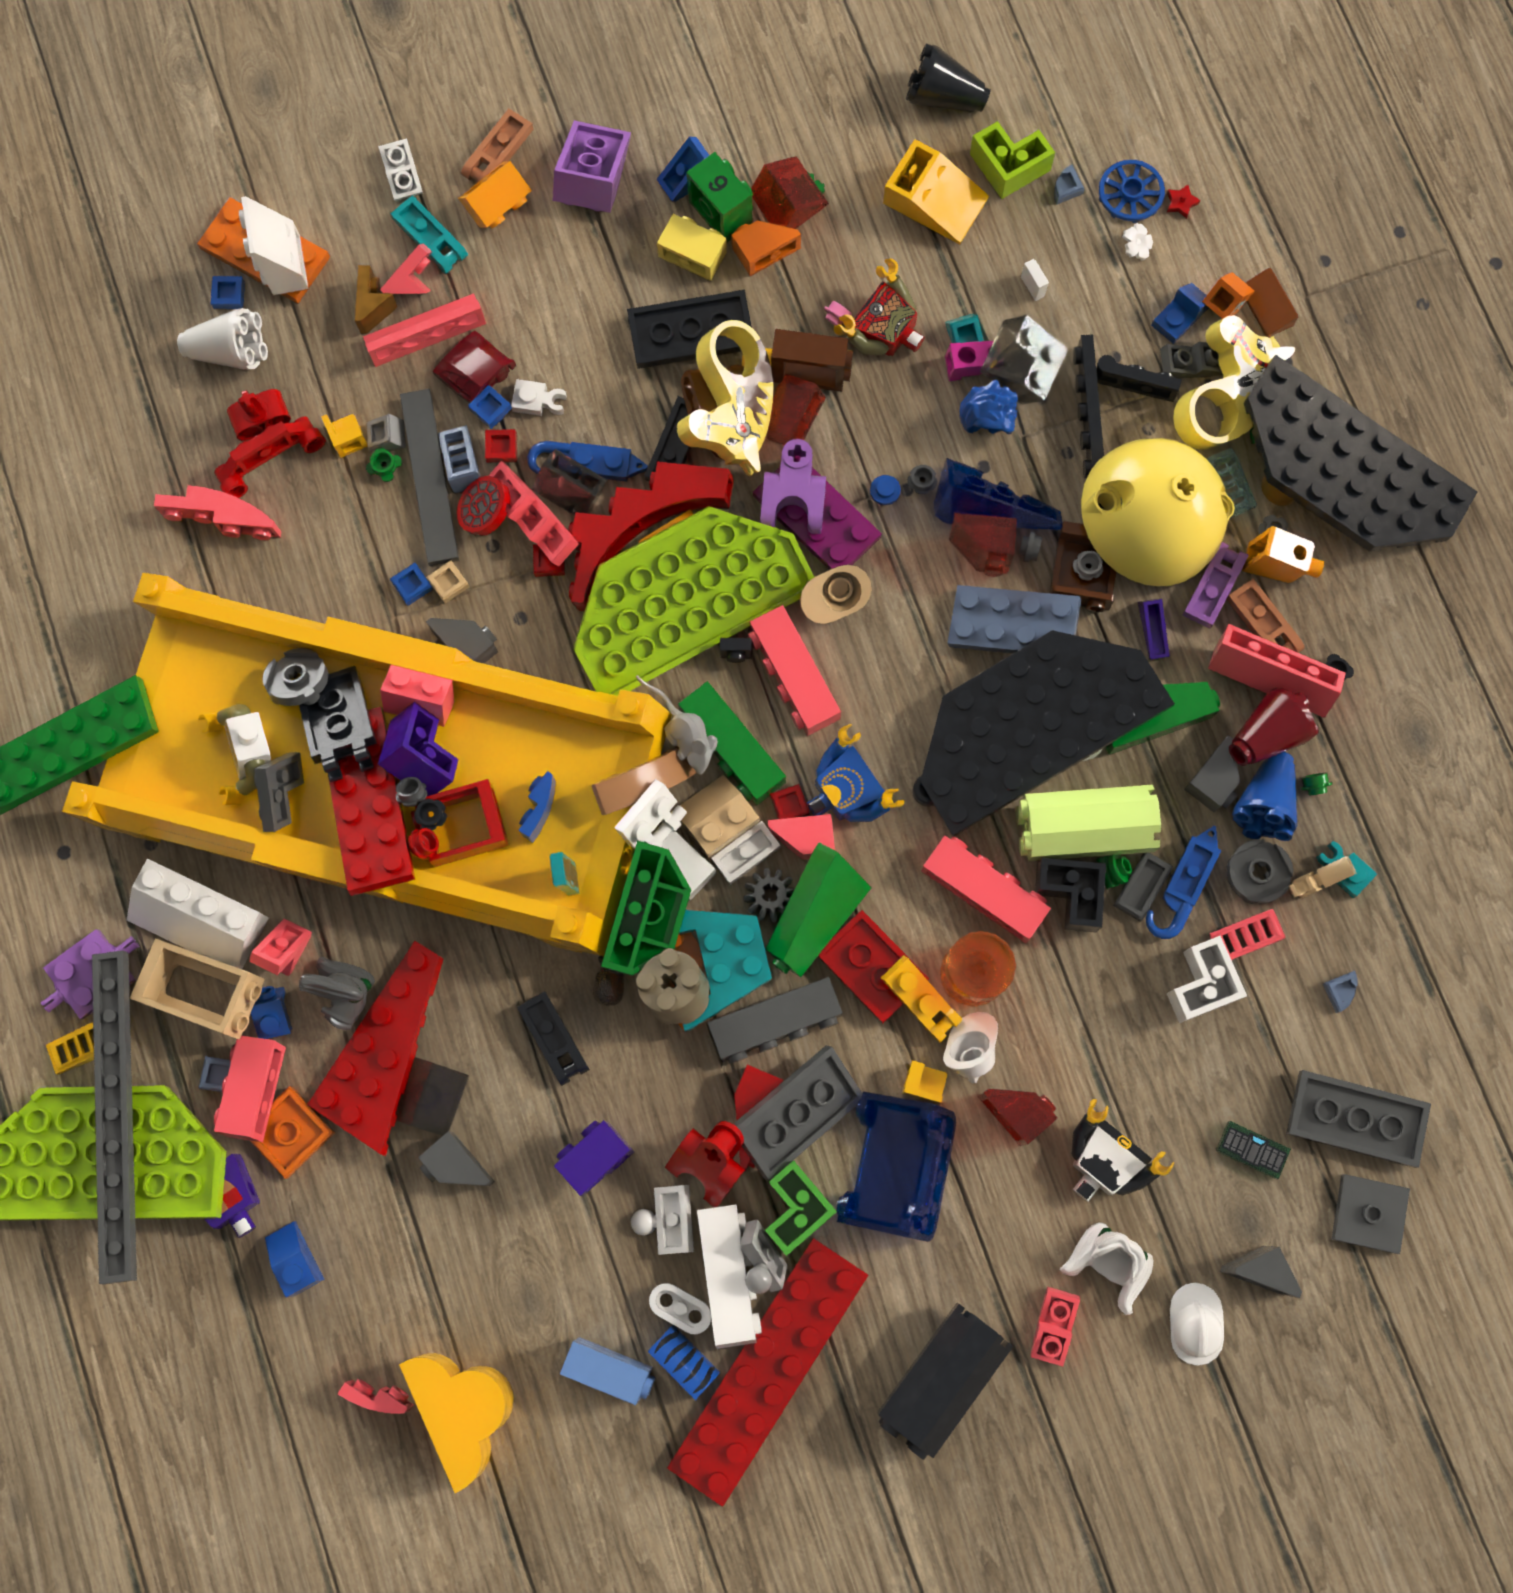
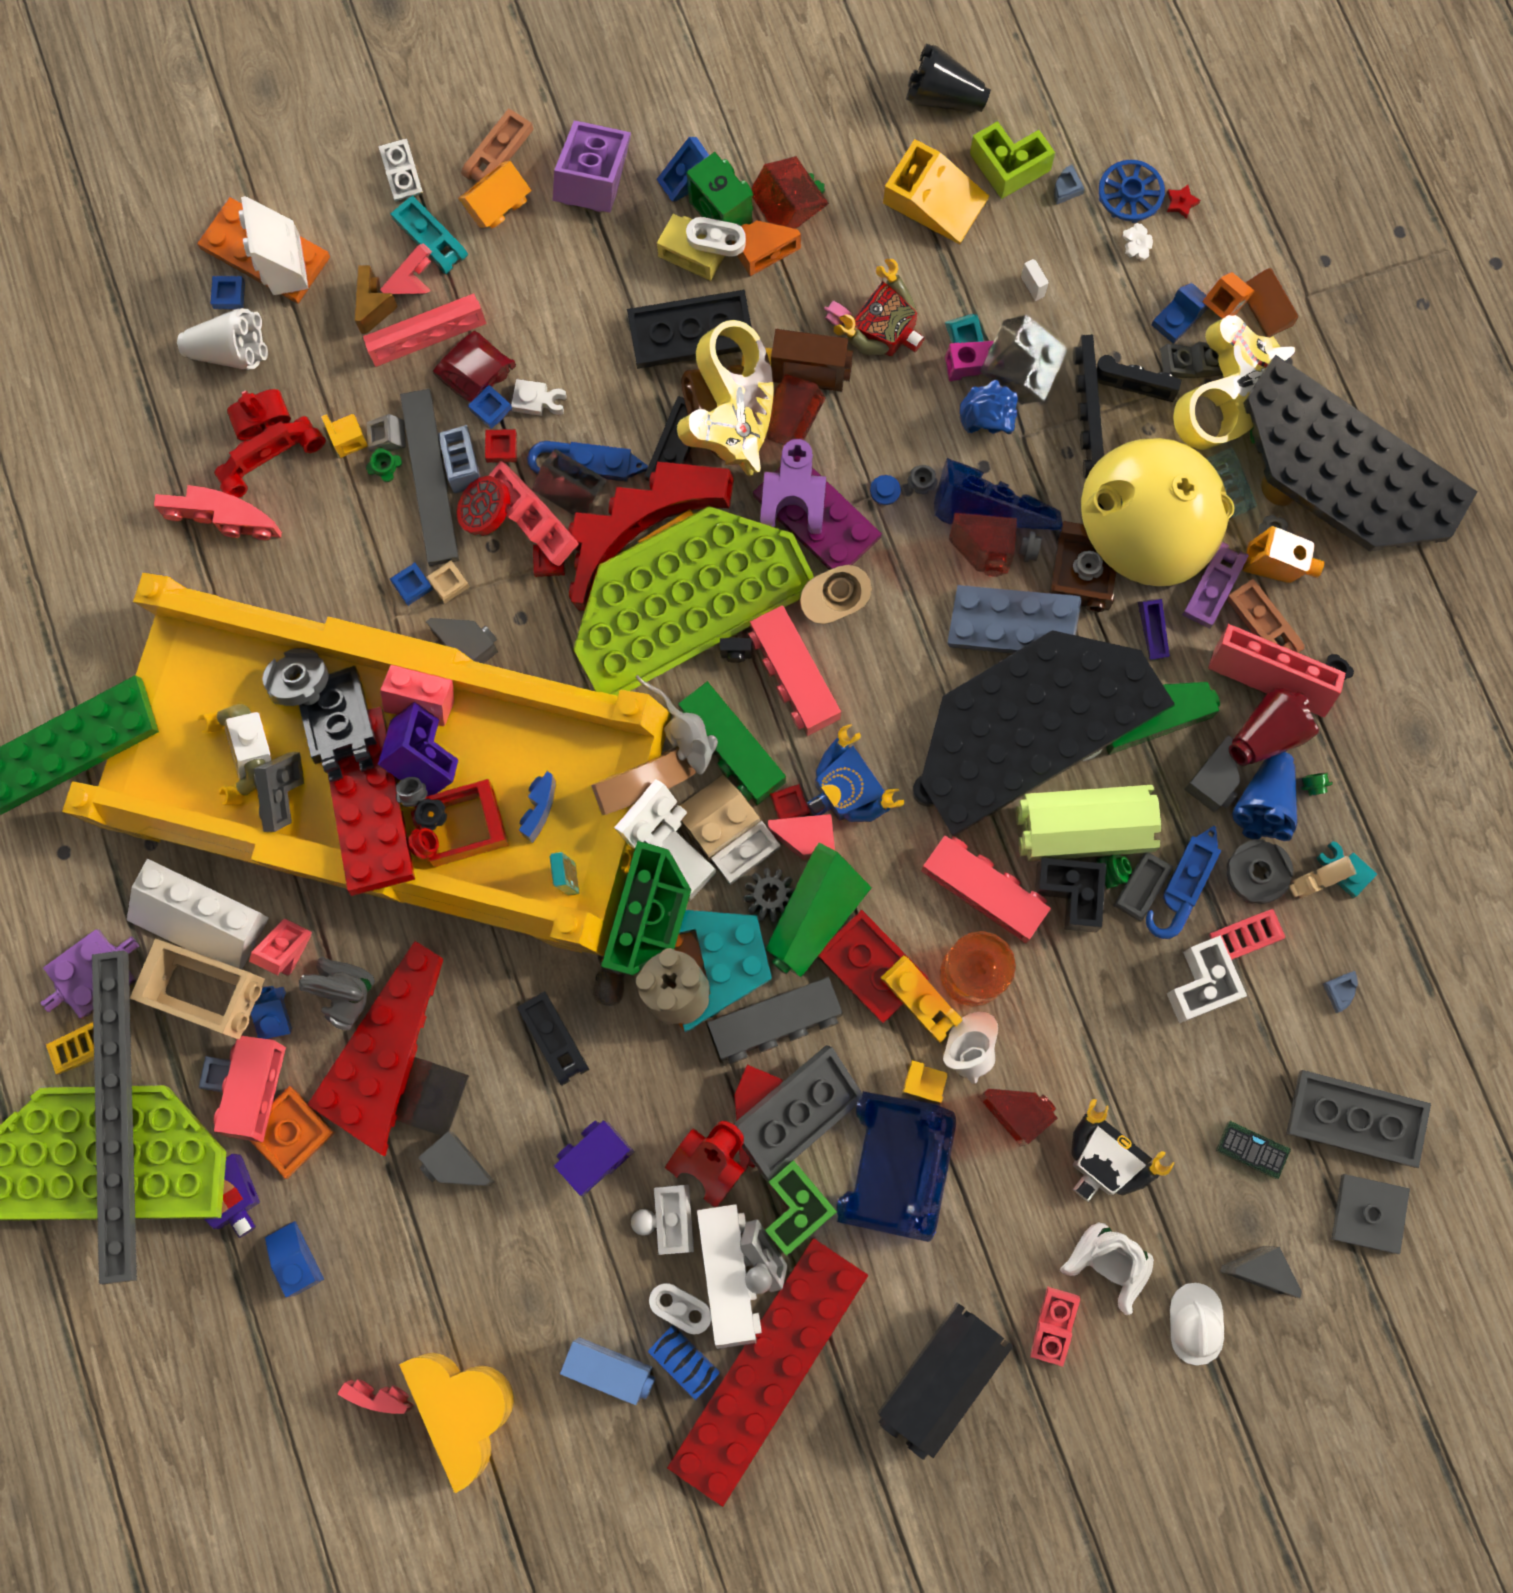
(717, 235): none -> white plate

